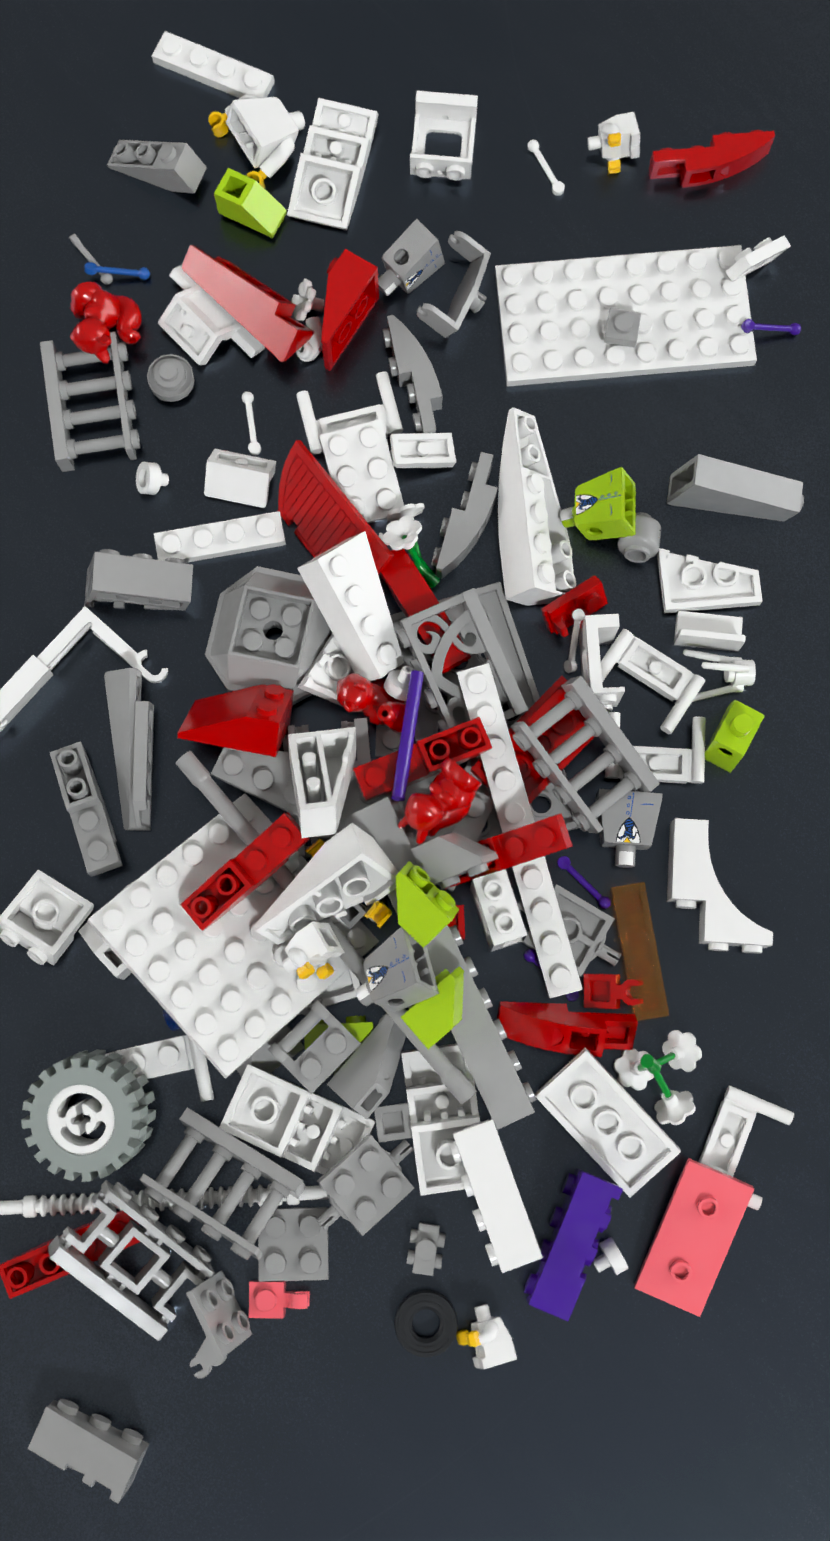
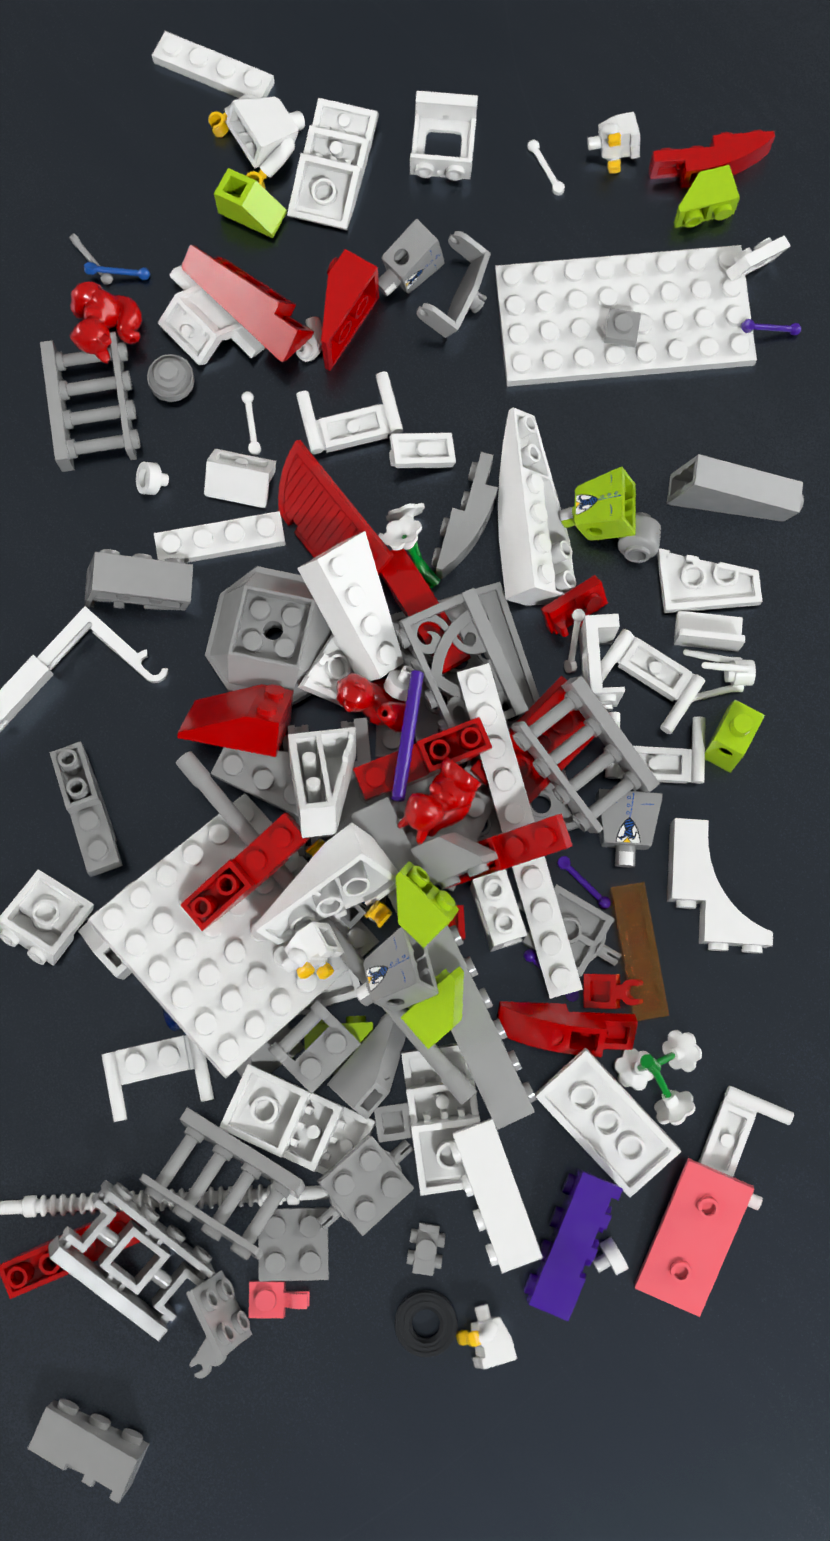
(116, 1102): light grey wheel -> none
(132, 745): light grey wedge -> none
(159, 163): light grey slope -> none
(306, 300): white plant -> none
(363, 468): white plate -> none
(414, 371): light grey slope -> none
(708, 198): none -> lime slope

